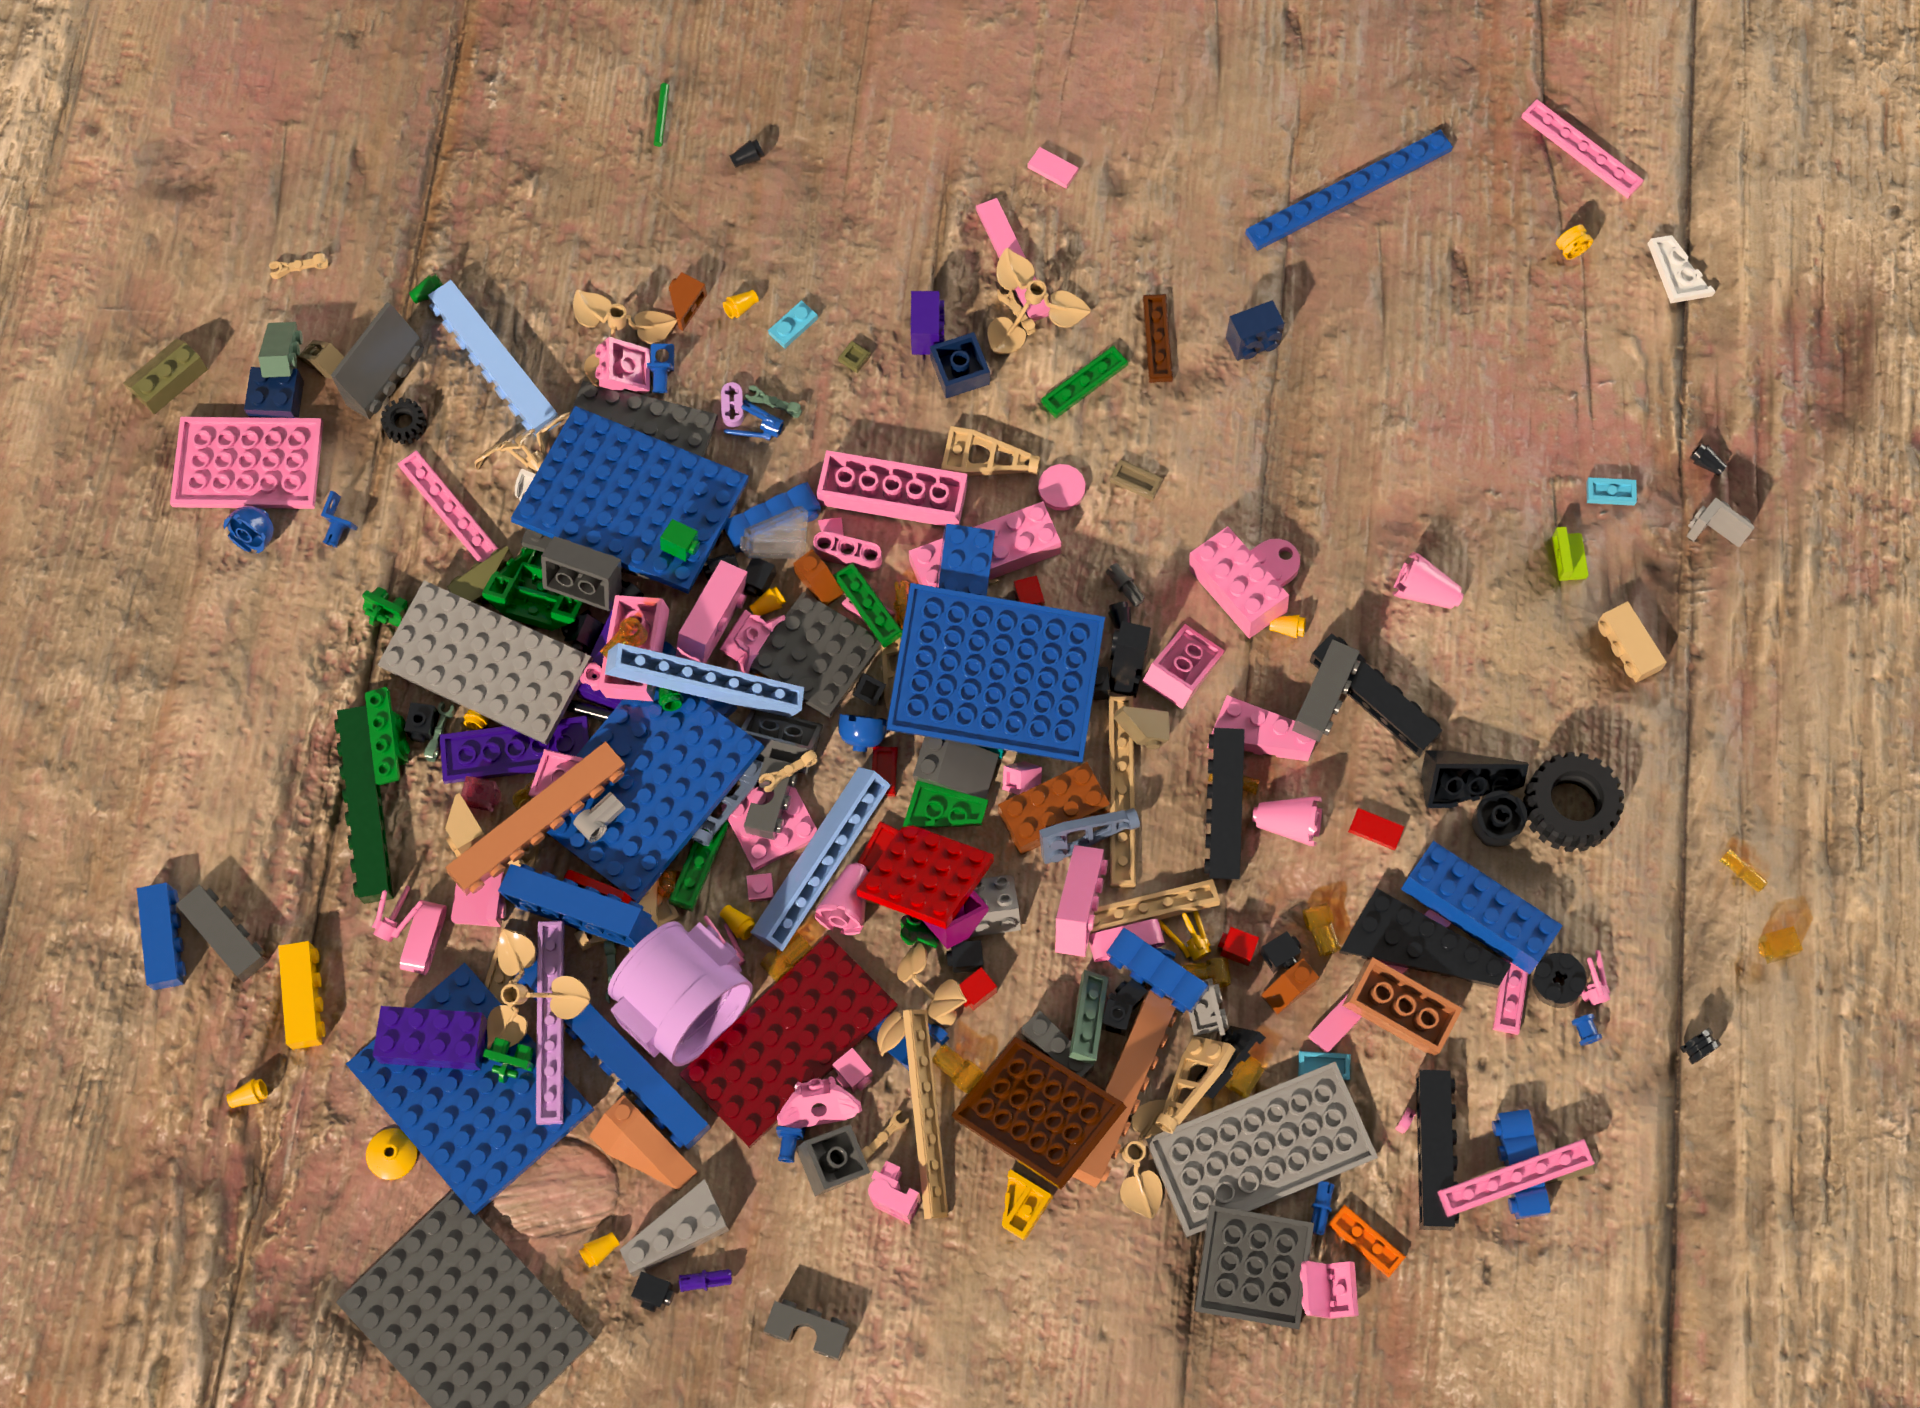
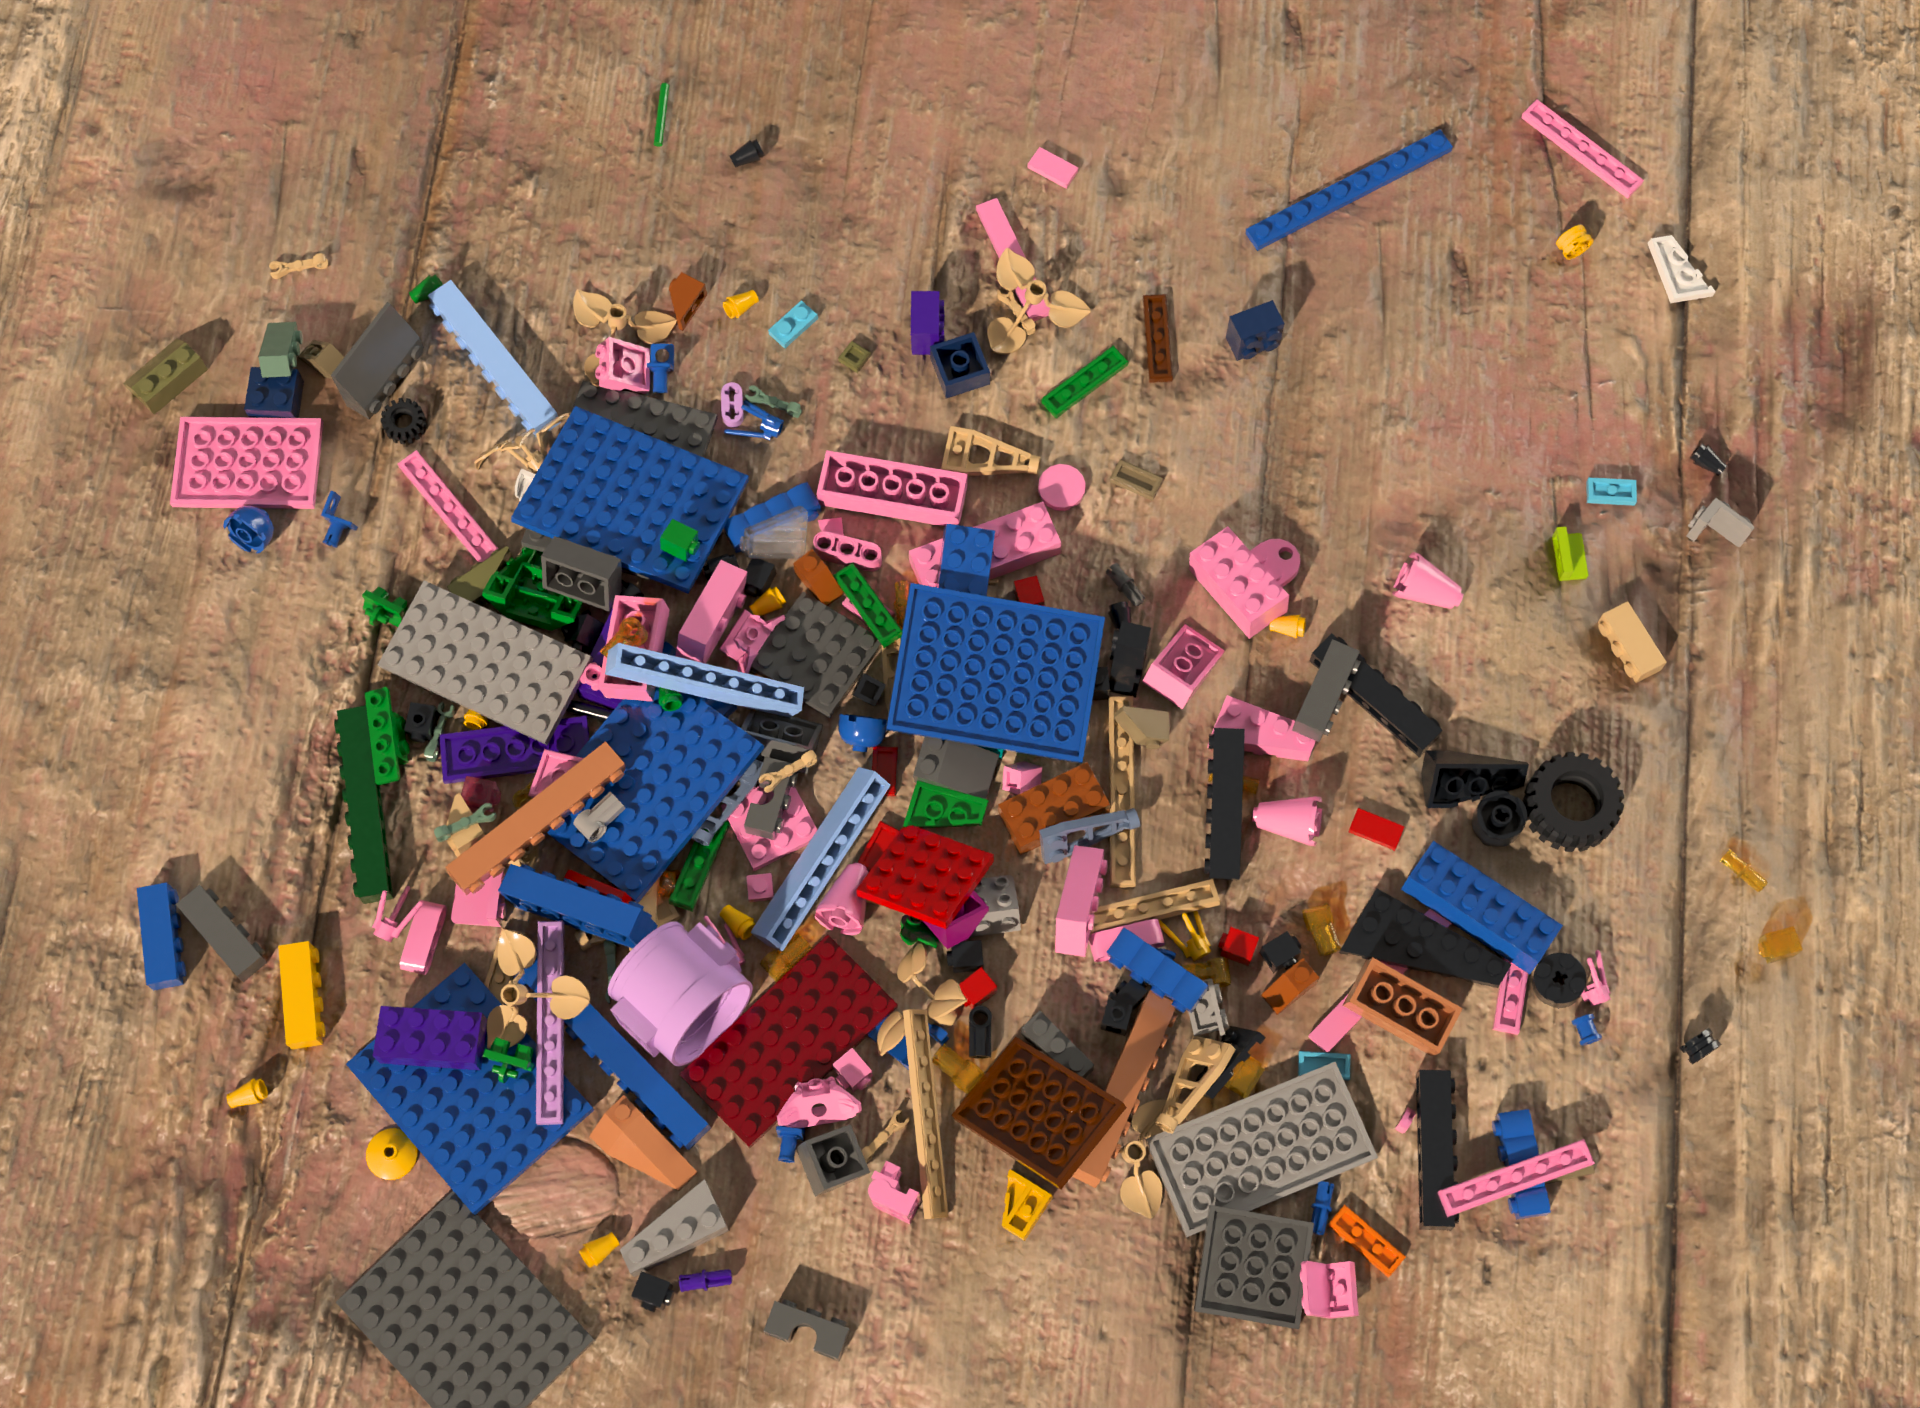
(444, 832): none -> sand green piece
(980, 1034): none -> black piece
(1088, 1017): sand green plate -> none

